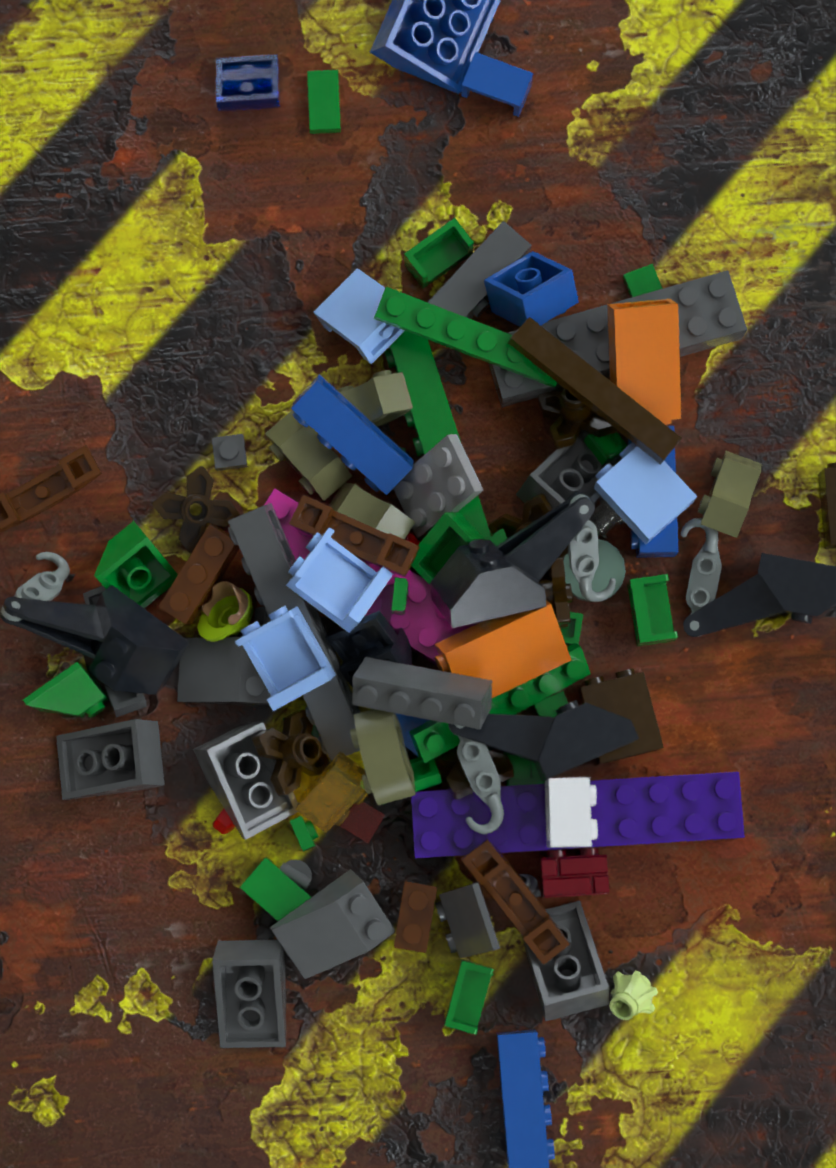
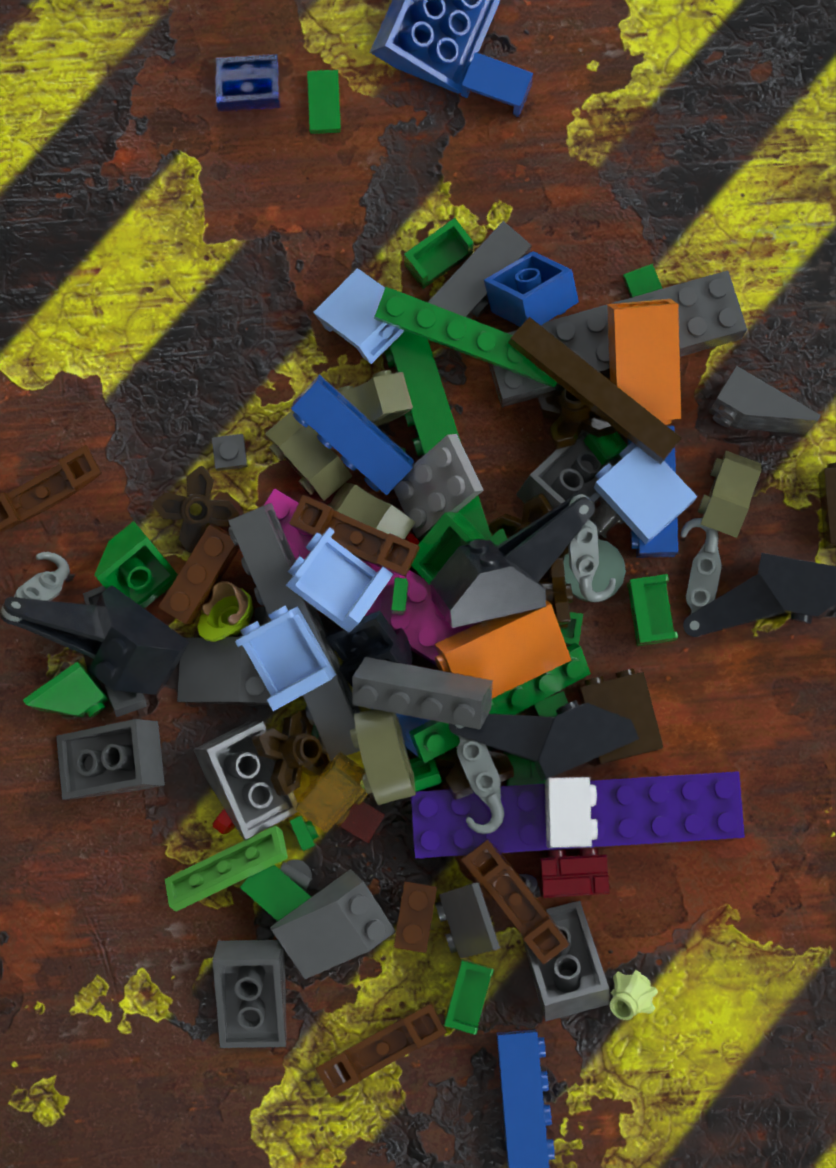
(226, 868): none -> bright green plate
(381, 1049): none -> reddish brown slope
(756, 405): none -> dark grey slope

